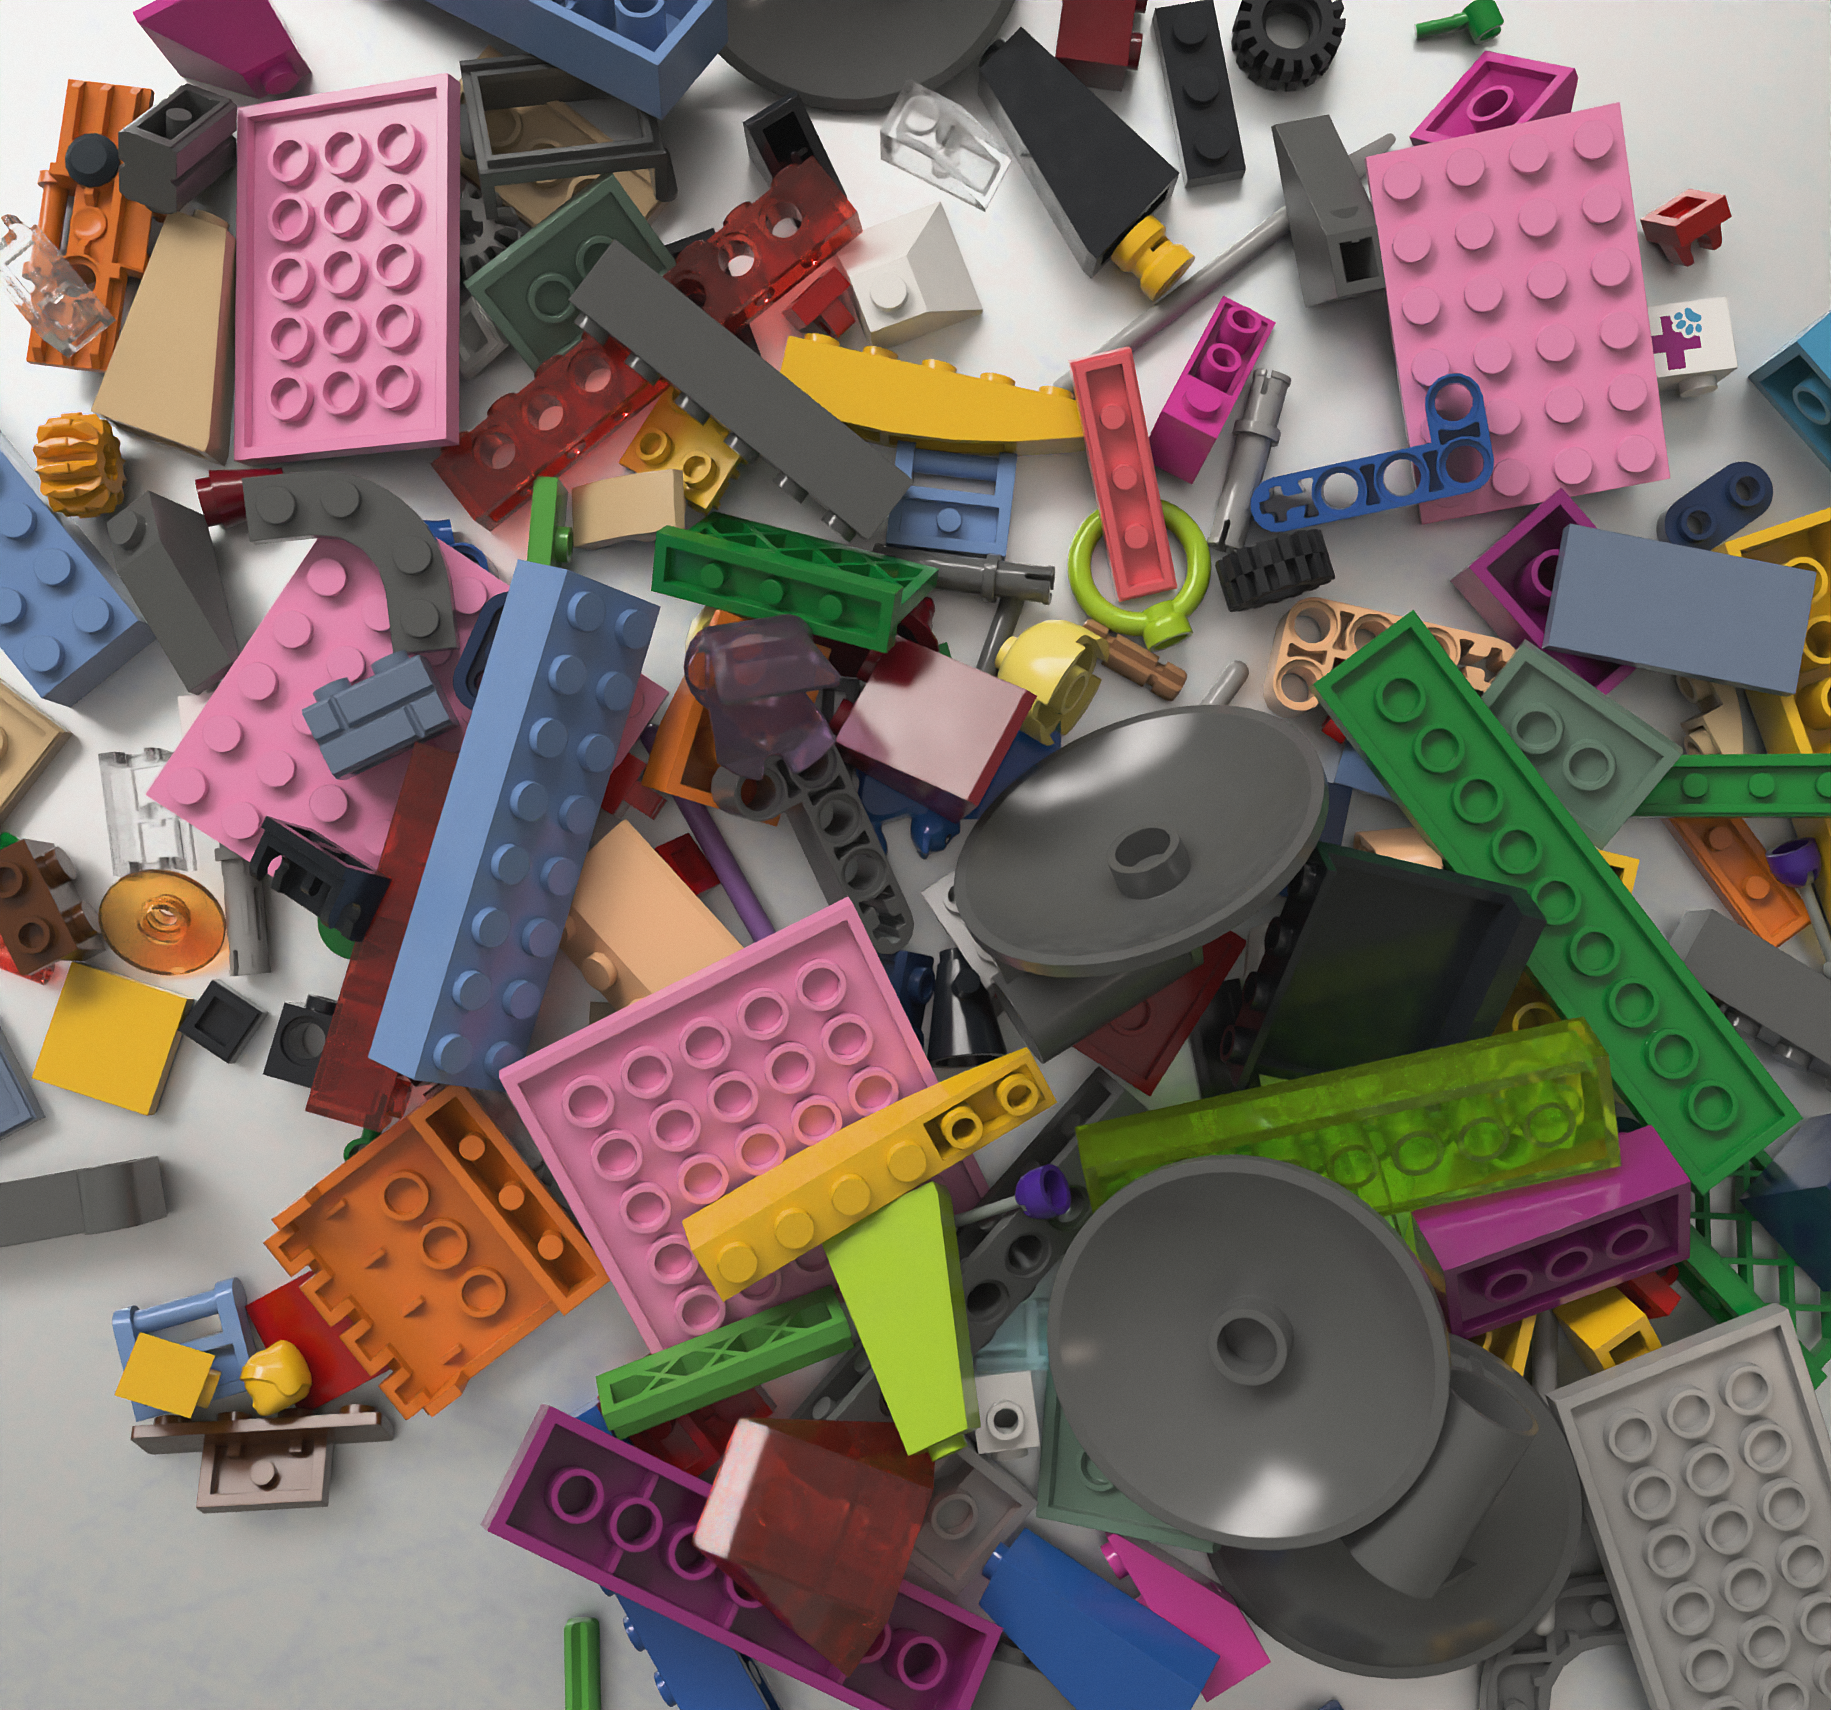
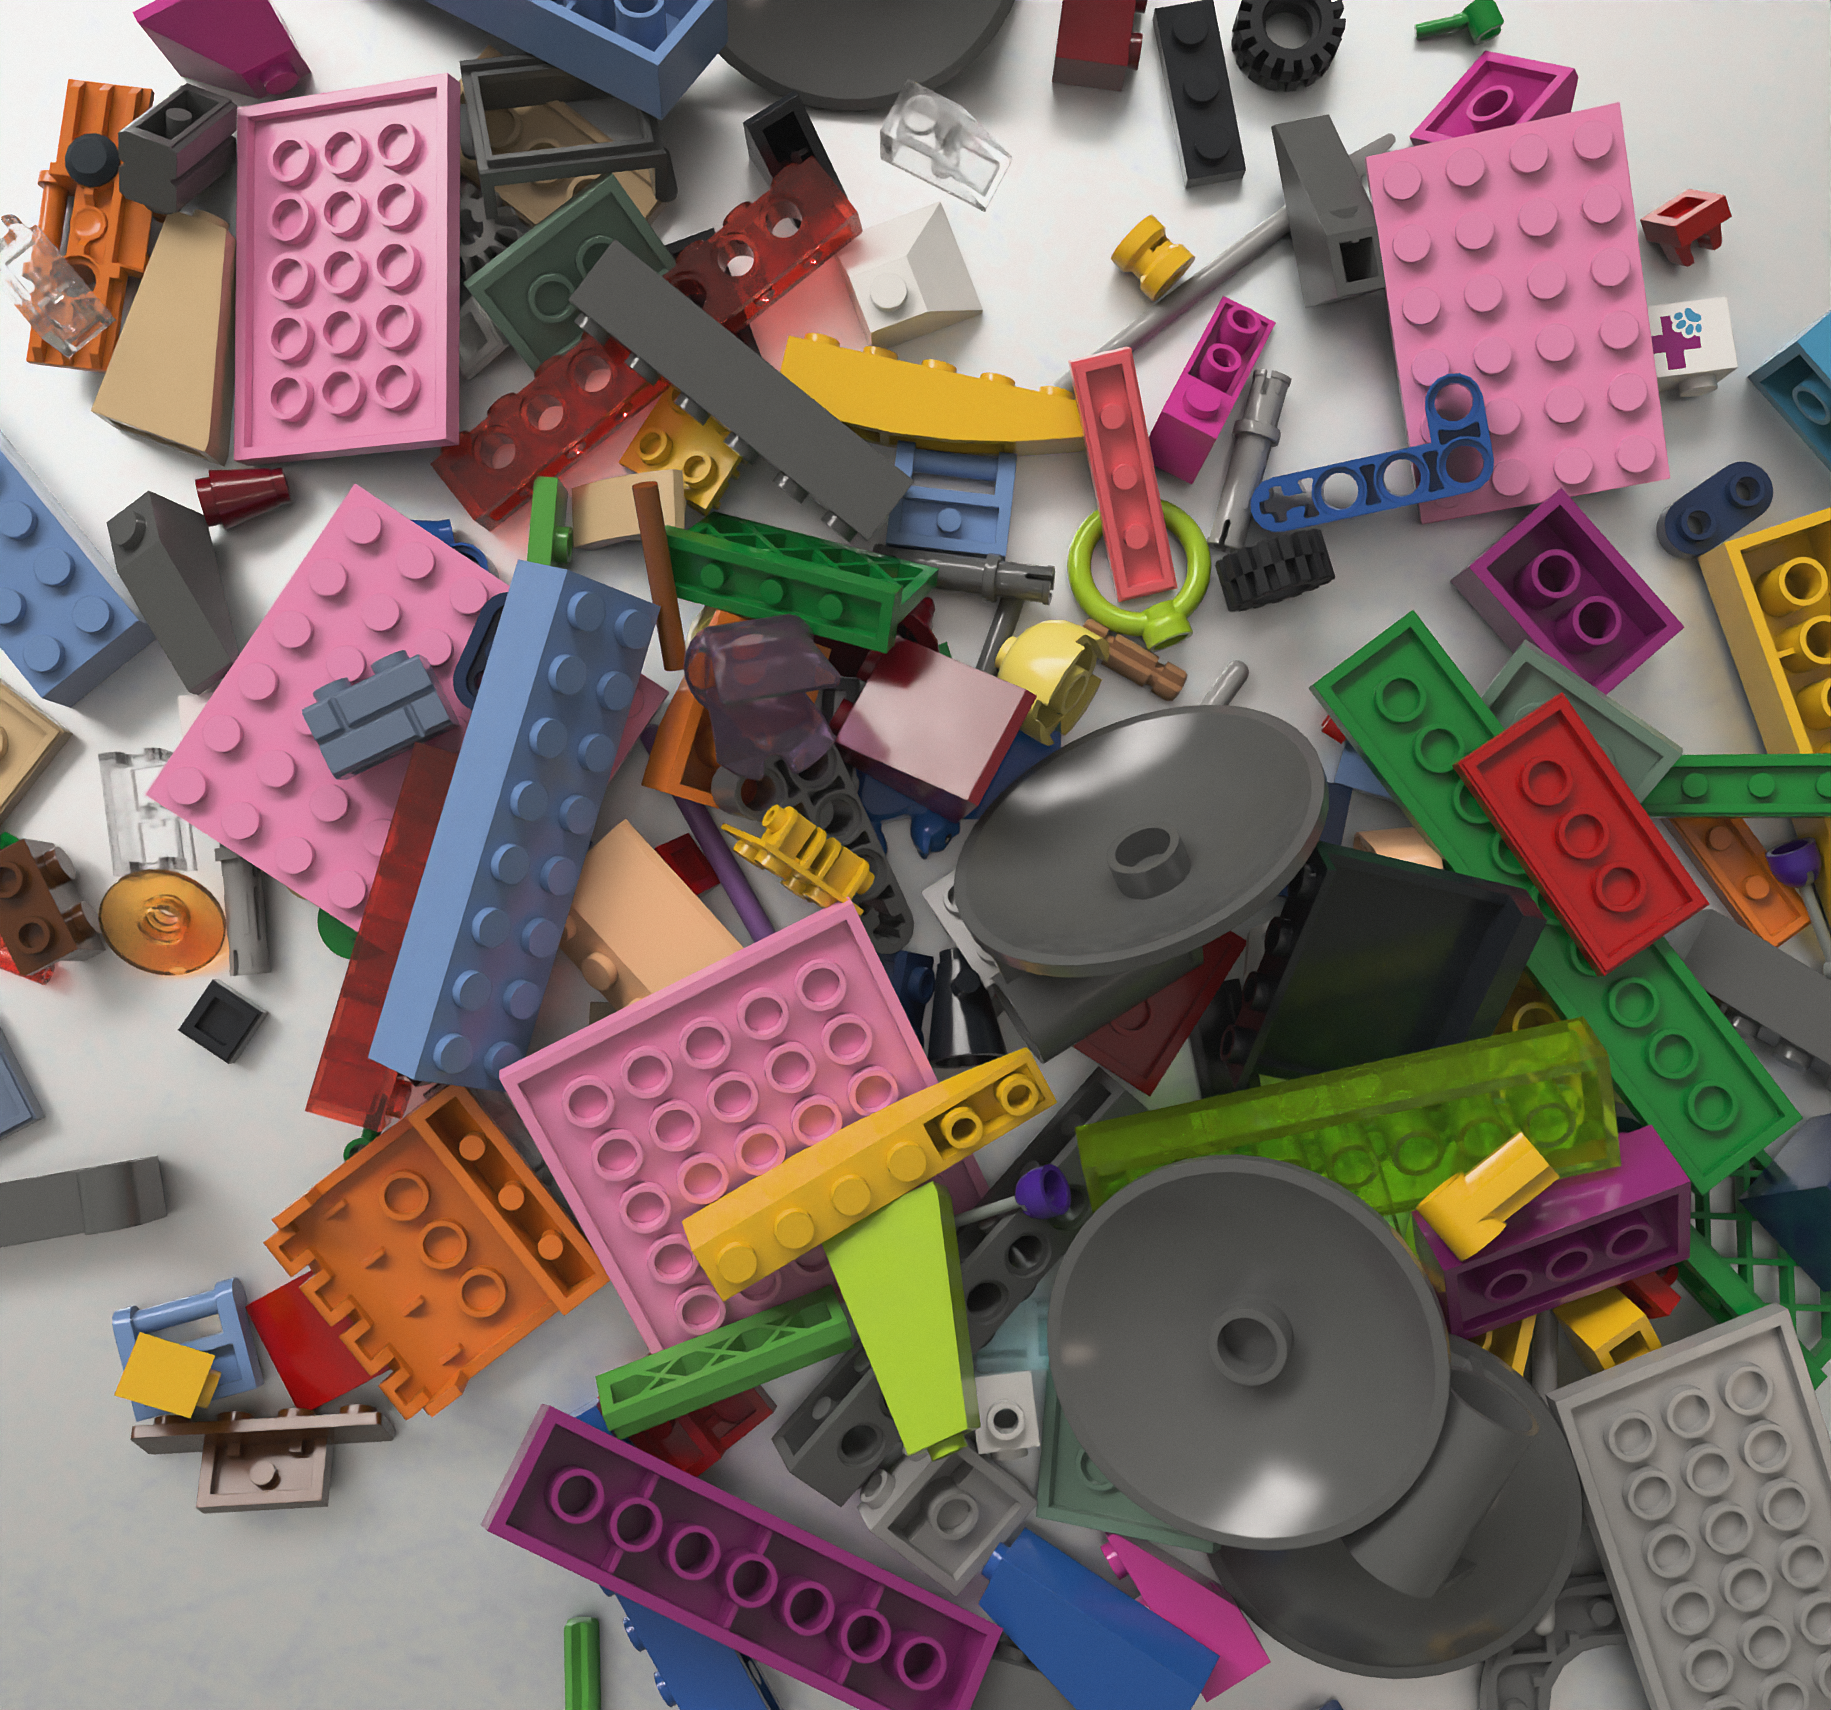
(80, 465): light orange gear -> none
(112, 1038): yellow tile -> none
(276, 1378): yellow piece -> none
(287, 1054): black brick -> none
(320, 876): black hinge -> none
(379, 524): dark grey plate -> none
(625, 790): red tile -> none
(660, 574): none -> dark orange bar
(804, 859): none -> yellow hinge
(818, 1525): clear red wedge -> none
(821, 305): red tile -> none
(1073, 149): black slope -> none
(1338, 625): light nougat beam -> none
(1473, 1206): none -> yellow piece
(1580, 835): none -> red tile
(1679, 610): sand blue tile -> none
(1718, 724): tan slope -> none

